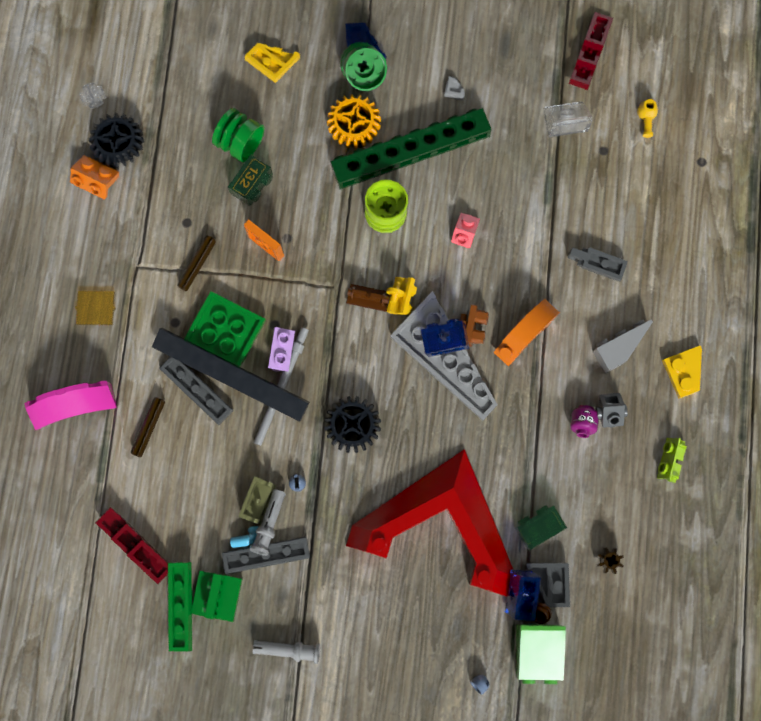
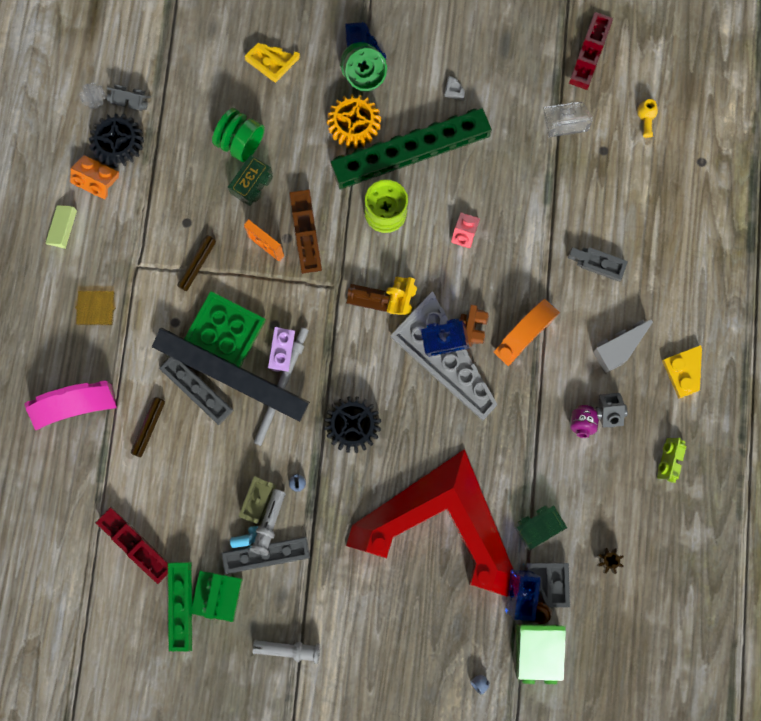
(61, 226): none -> yellowish green slope
(120, 94): none -> dark grey hinge
(305, 231): none -> reddish brown slope

